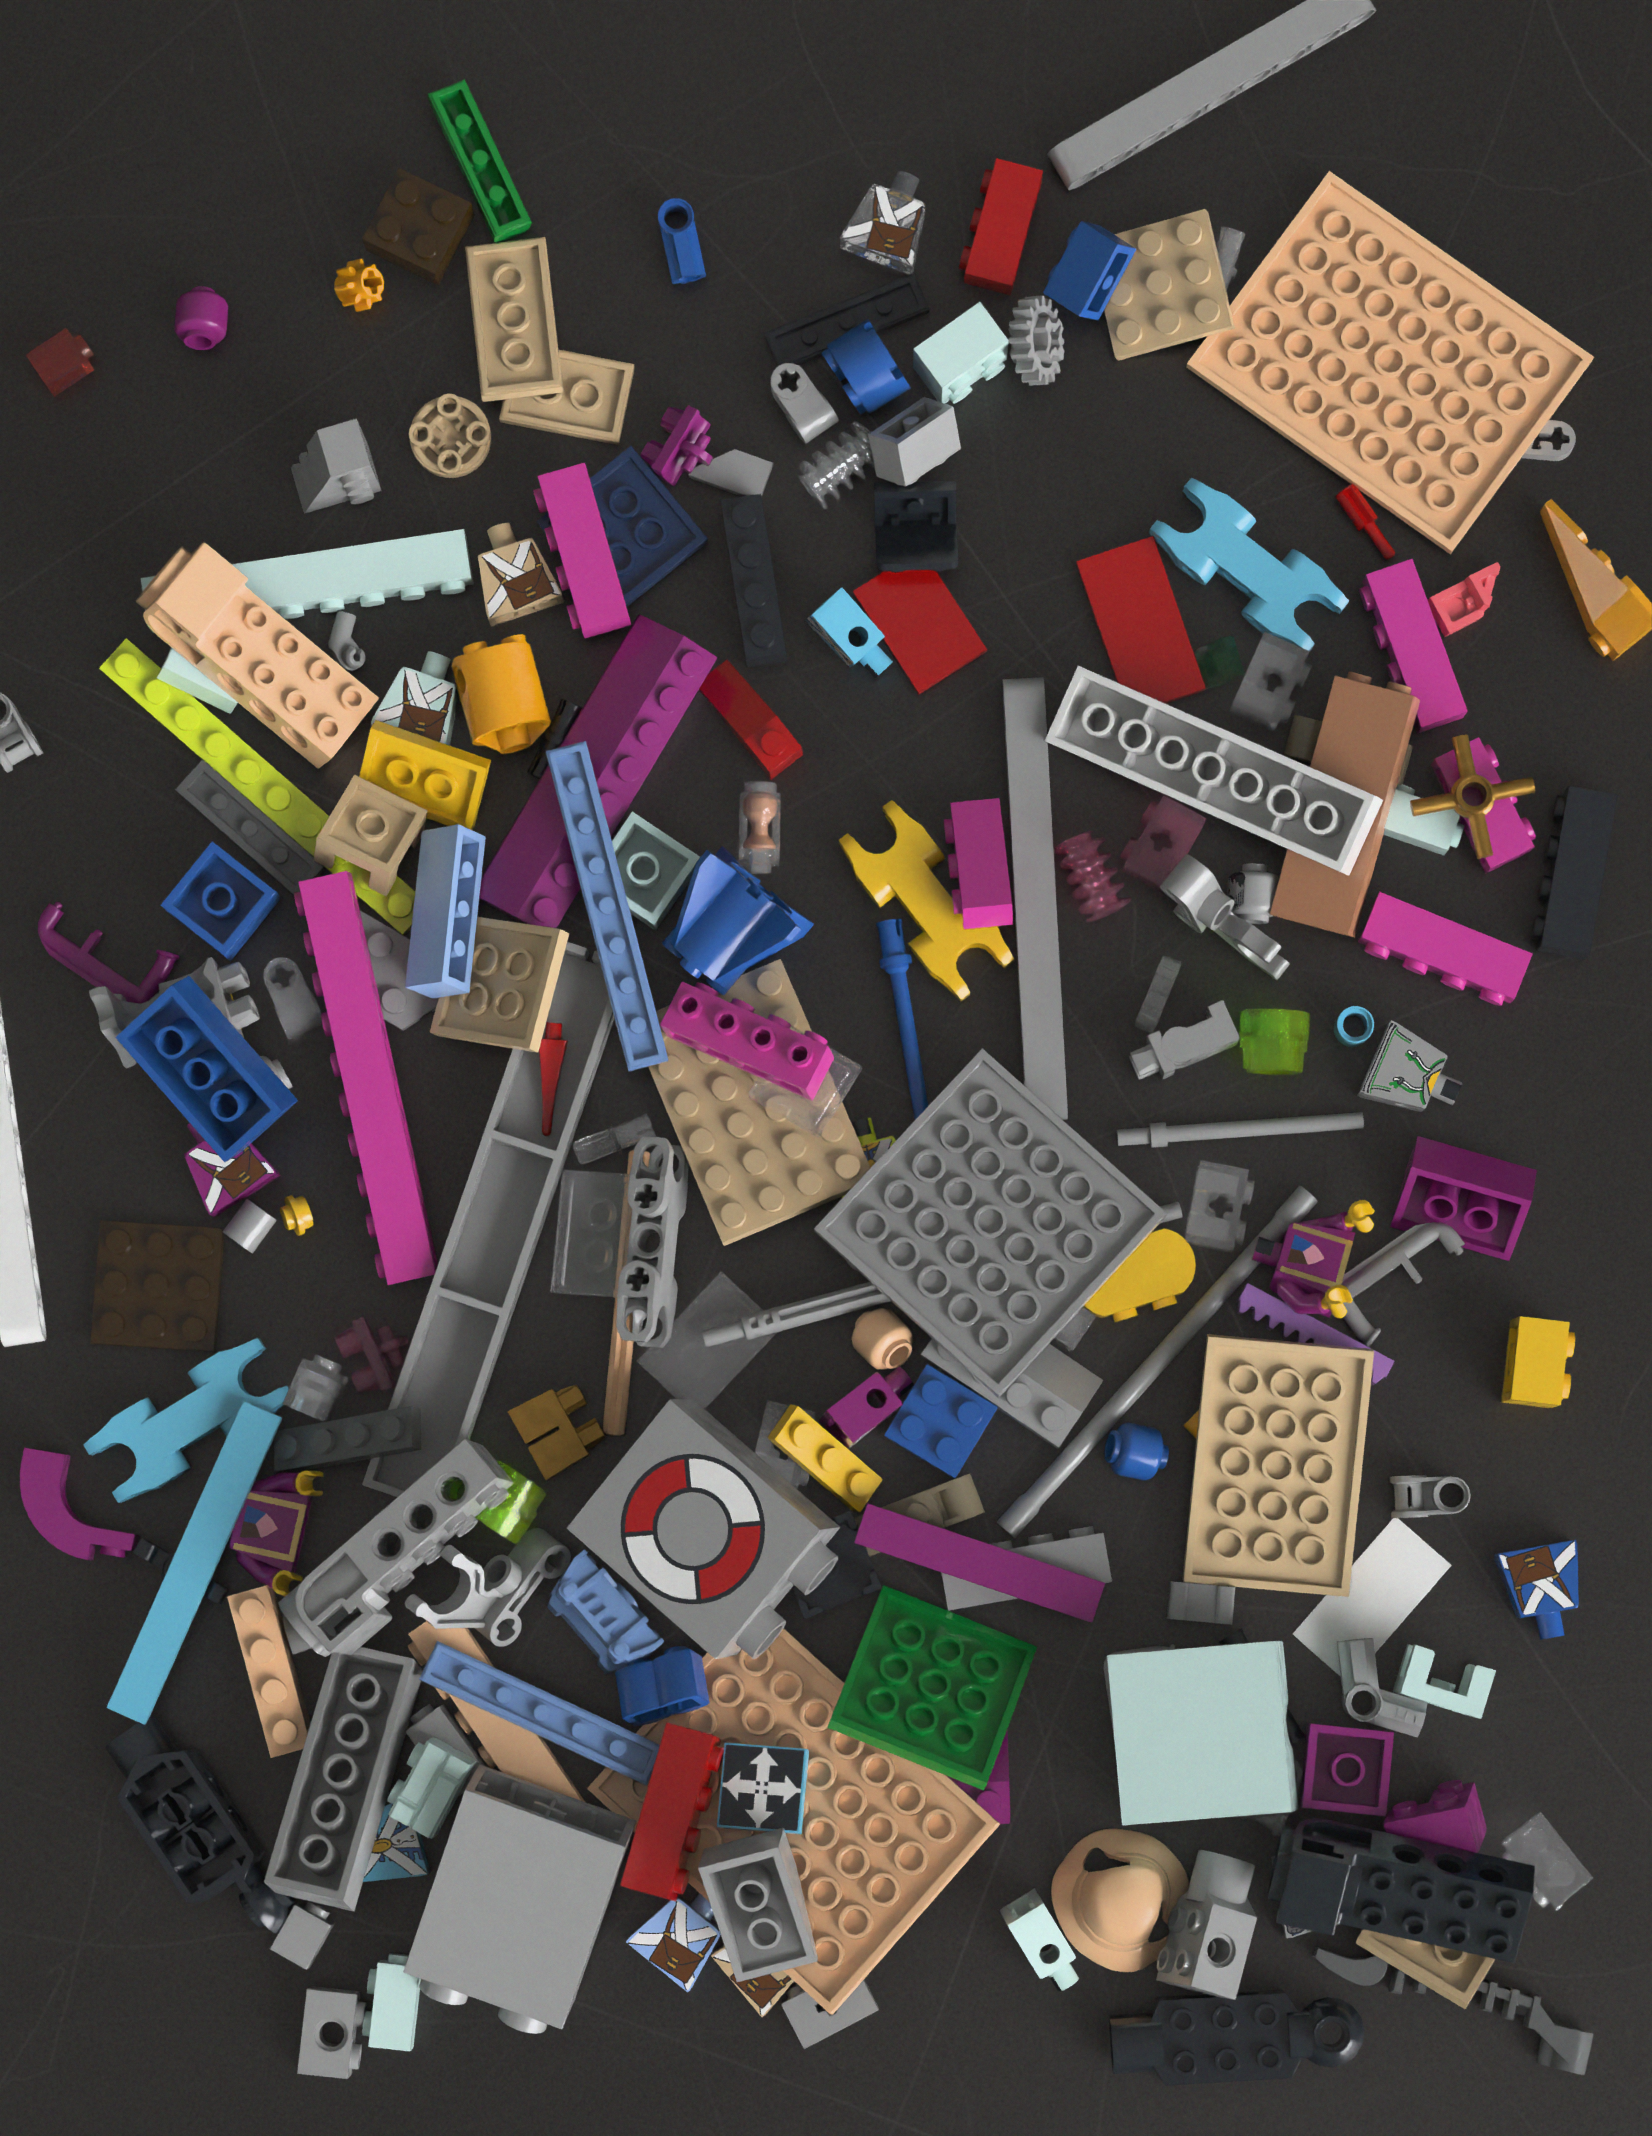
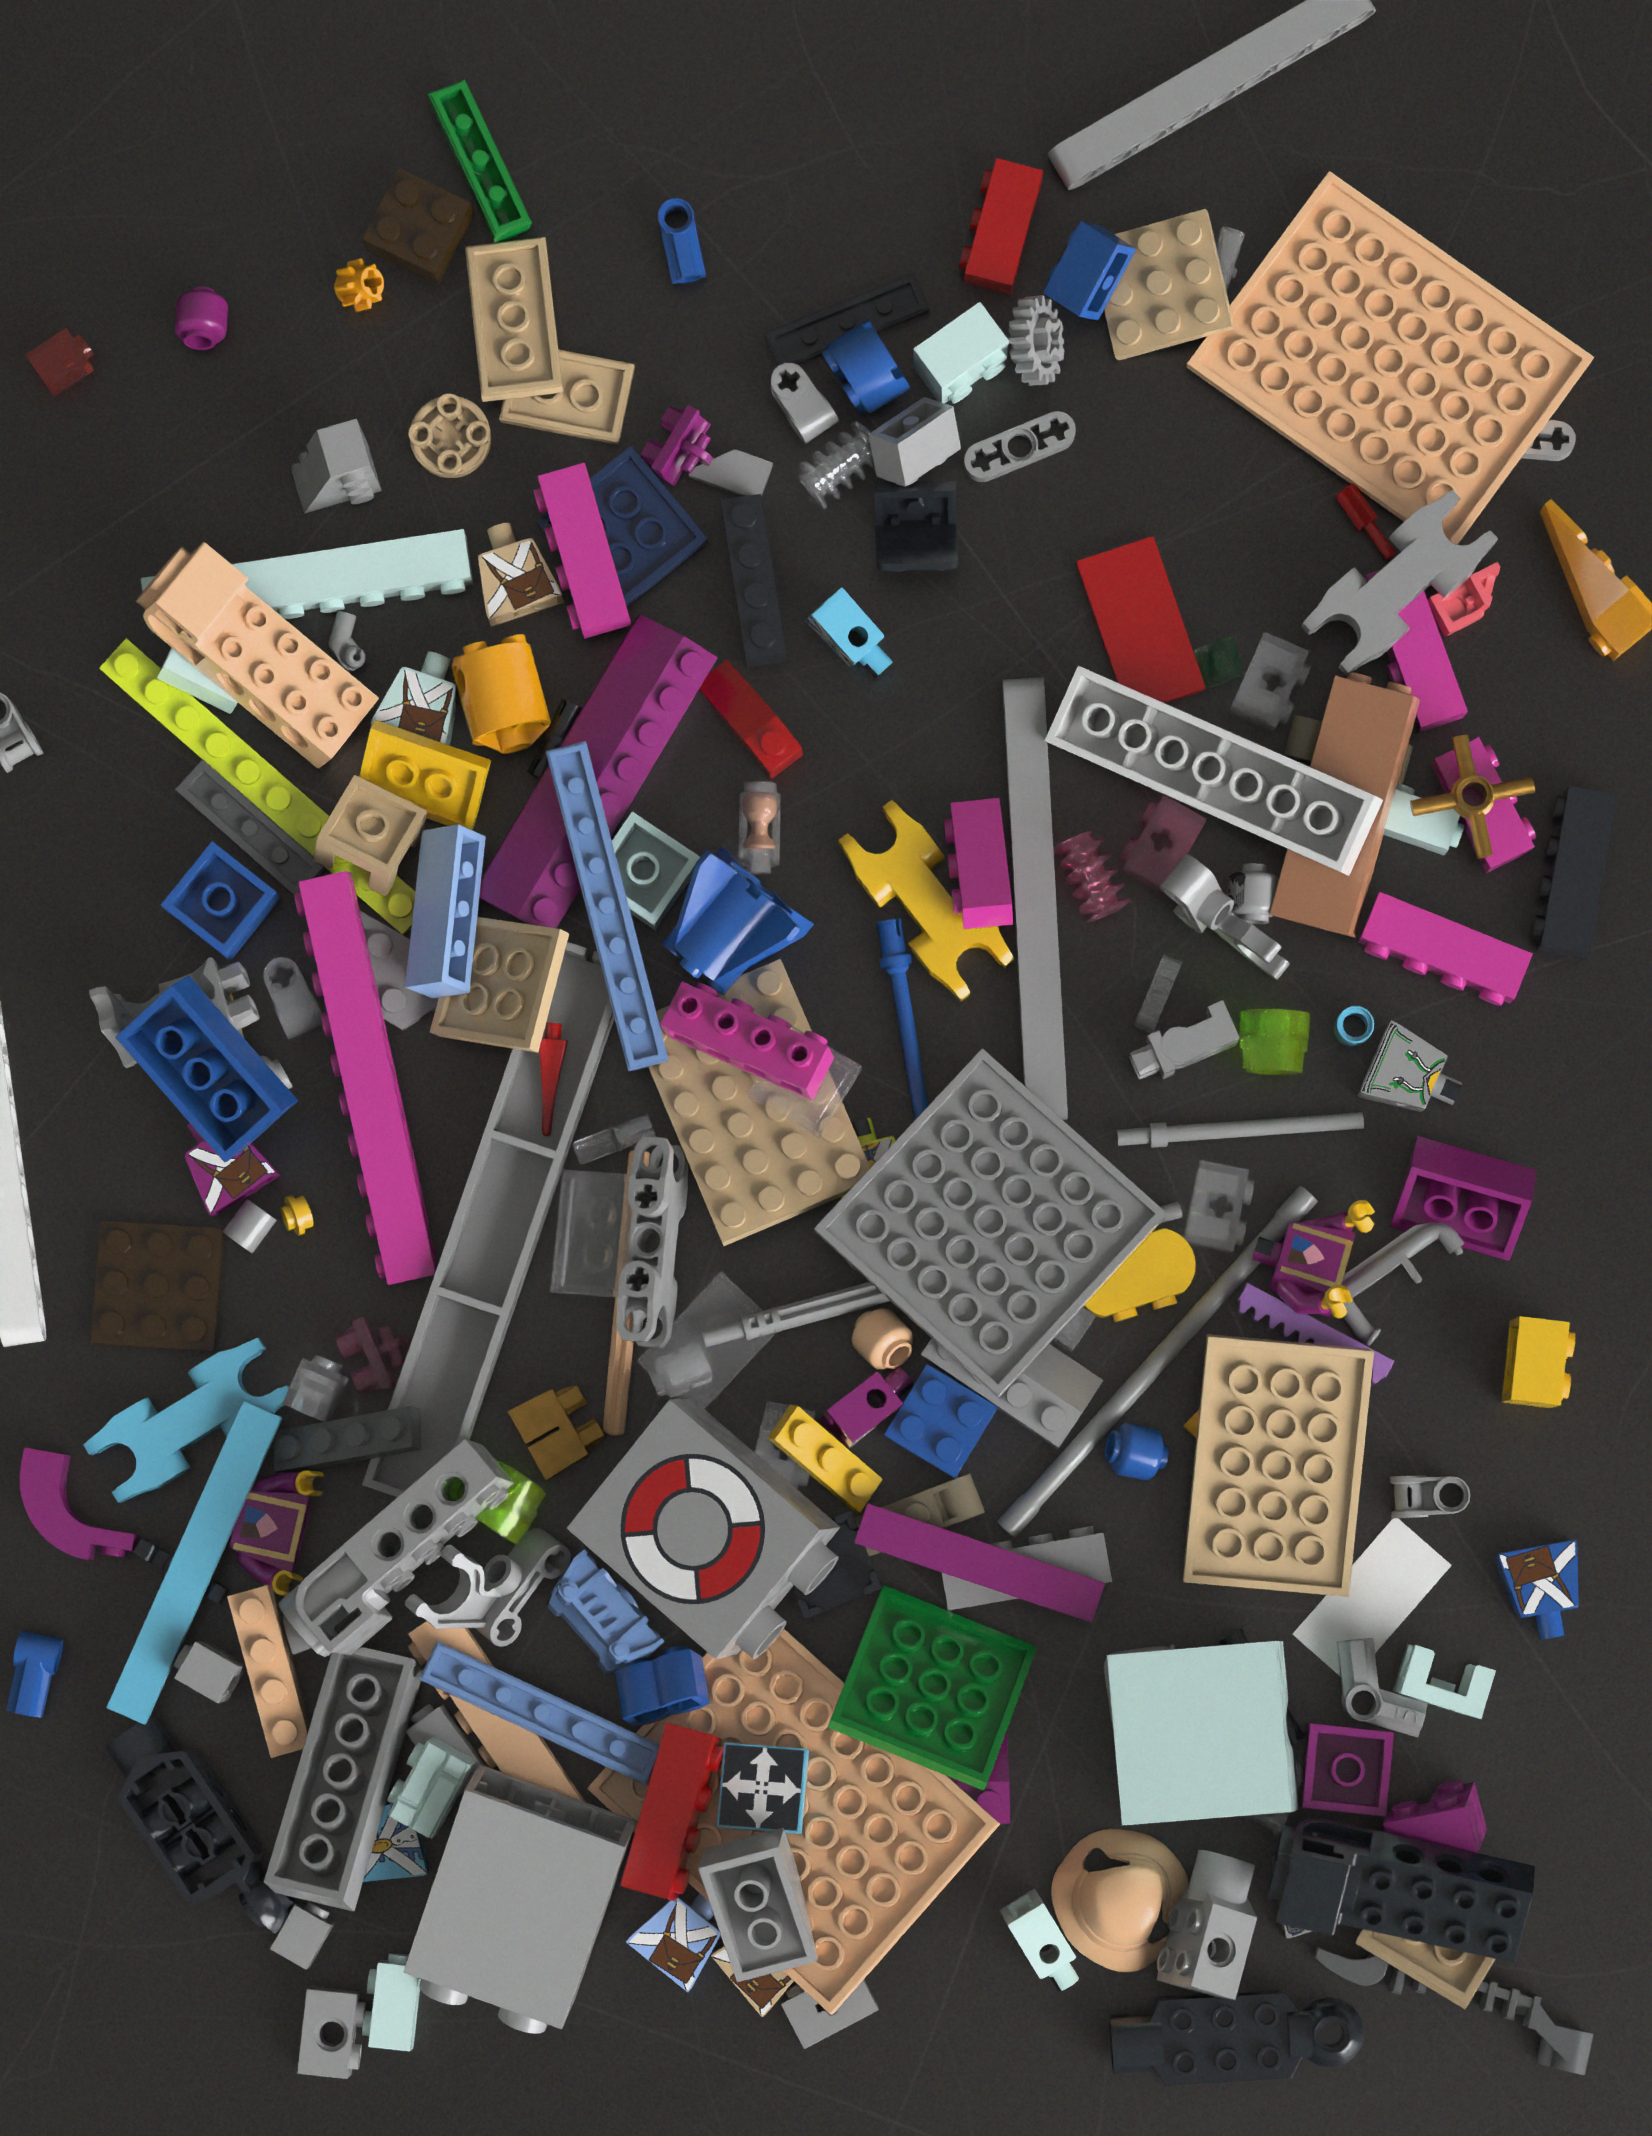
(35, 1661): none -> blue piece
(91, 968): magenta piece -> none
(209, 1670): none -> light grey brick
(682, 1372): none -> clear brick
(887, 225): torso -> none
(920, 624): red tile -> none
(988, 449): none -> light grey beam
(1200, 1602): light grey piece -> none
(1226, 549): medium azure piece -> none
(1423, 561): none -> light grey piece
(1556, 1867): clear bracket -> none

